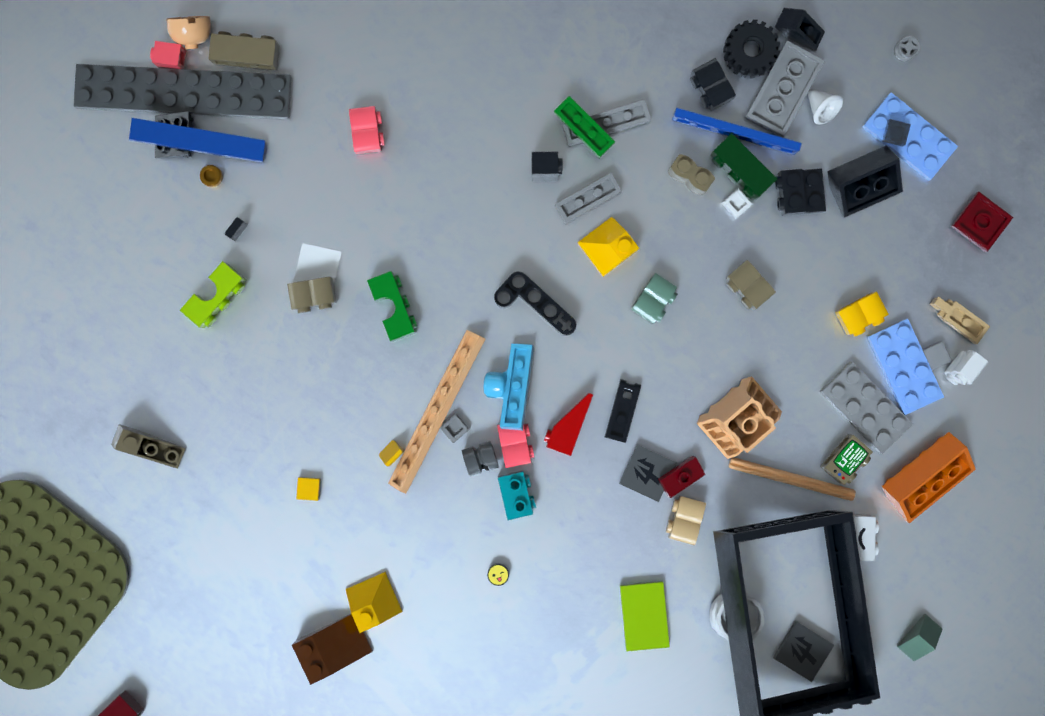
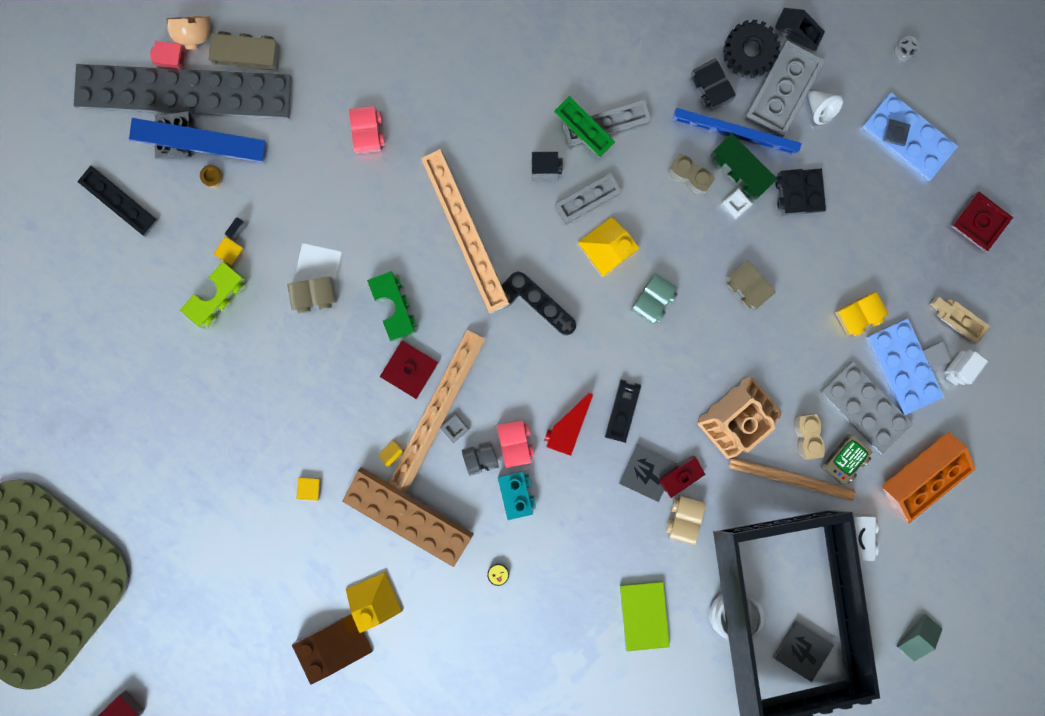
(117, 201): none -> black tile
(147, 446): dark tan slope -> none
(228, 251): none -> yellow tile
(407, 517): none -> medium nougat plate
(409, 369): none -> dark red plate
(465, 231): none -> light nougat plate
(512, 386): medium azure plate -> none
(809, 442): none -> tan brick
(866, 180): black slope -> none

